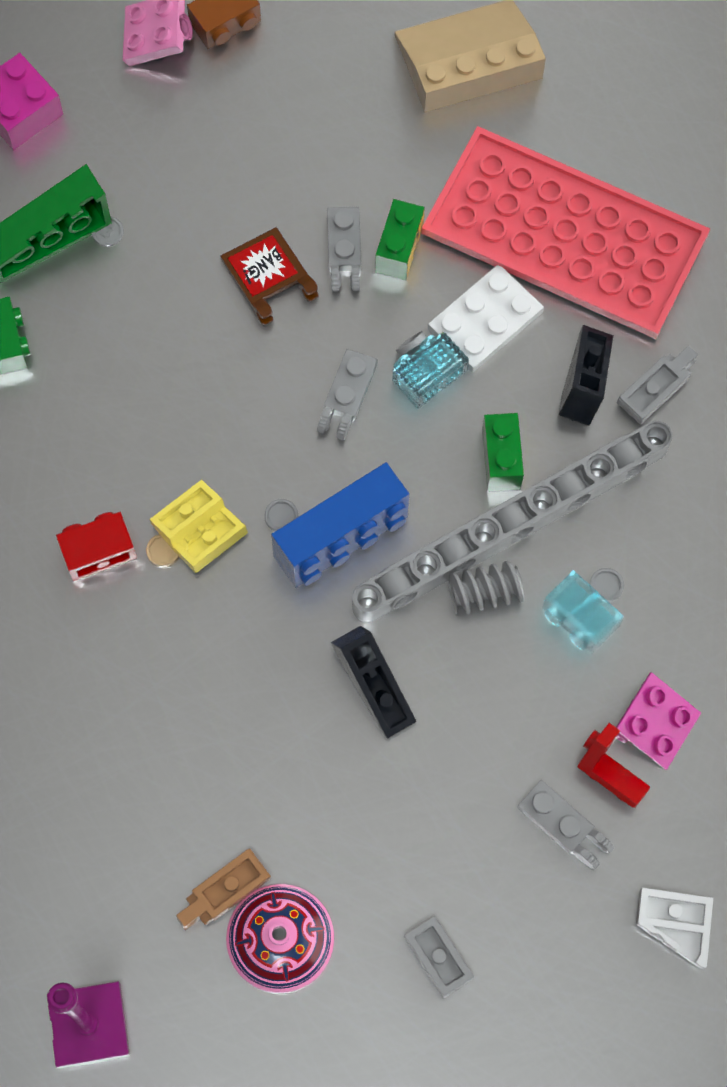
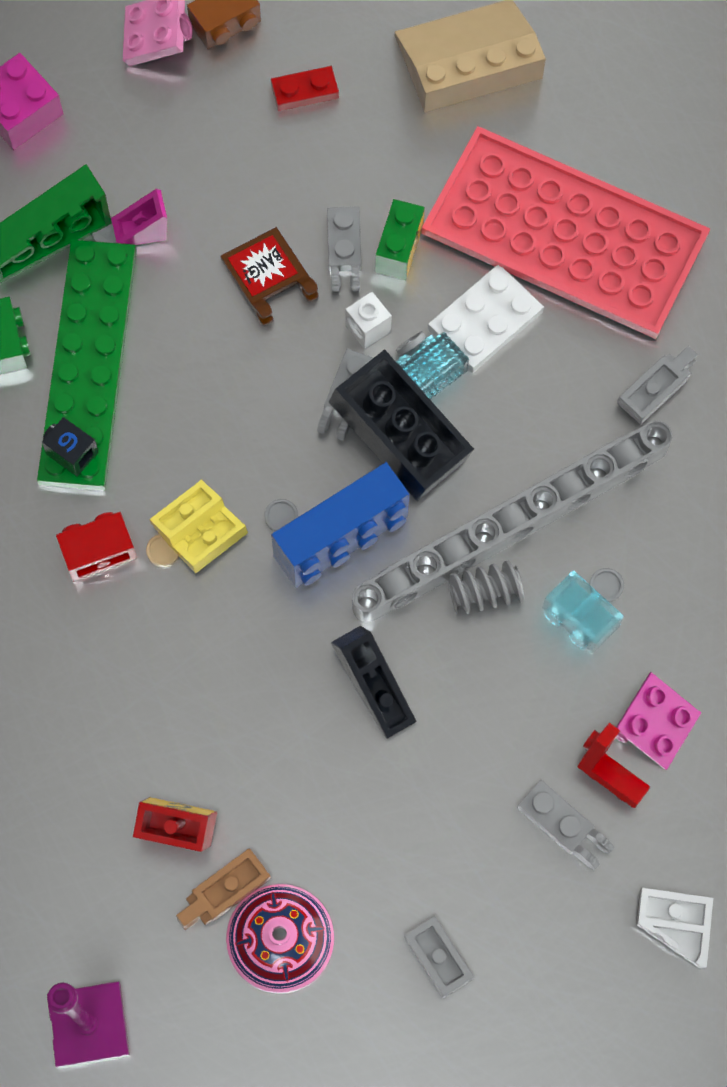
(69, 446): none -> black brick
(89, 355): none -> green plate
(142, 221): none -> dark pink slope
(175, 824): none -> red brick
(304, 88): none -> red plate
(368, 320): none -> white brick
(400, 424): none -> black brick
(502, 452): green brick -> none
(586, 376): black slope -> none

